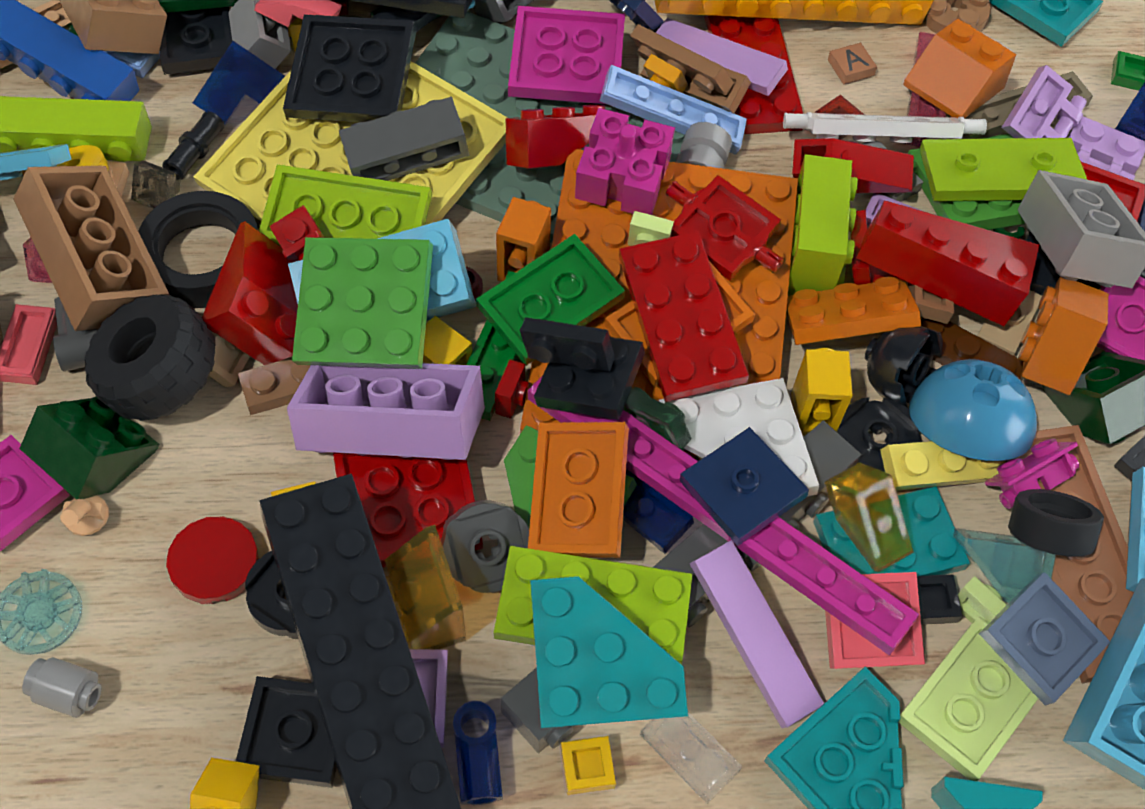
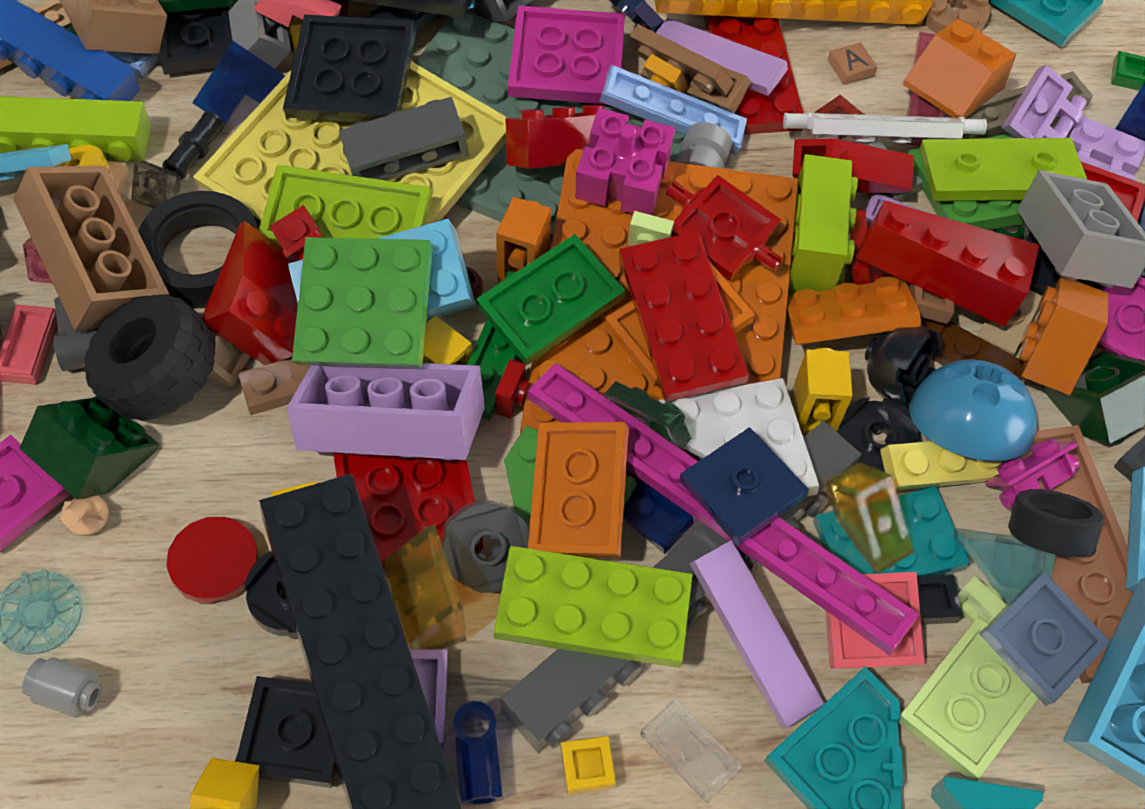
(567, 344): black plate -> none
(592, 390): black plate -> none
(598, 662): teal plate -> none

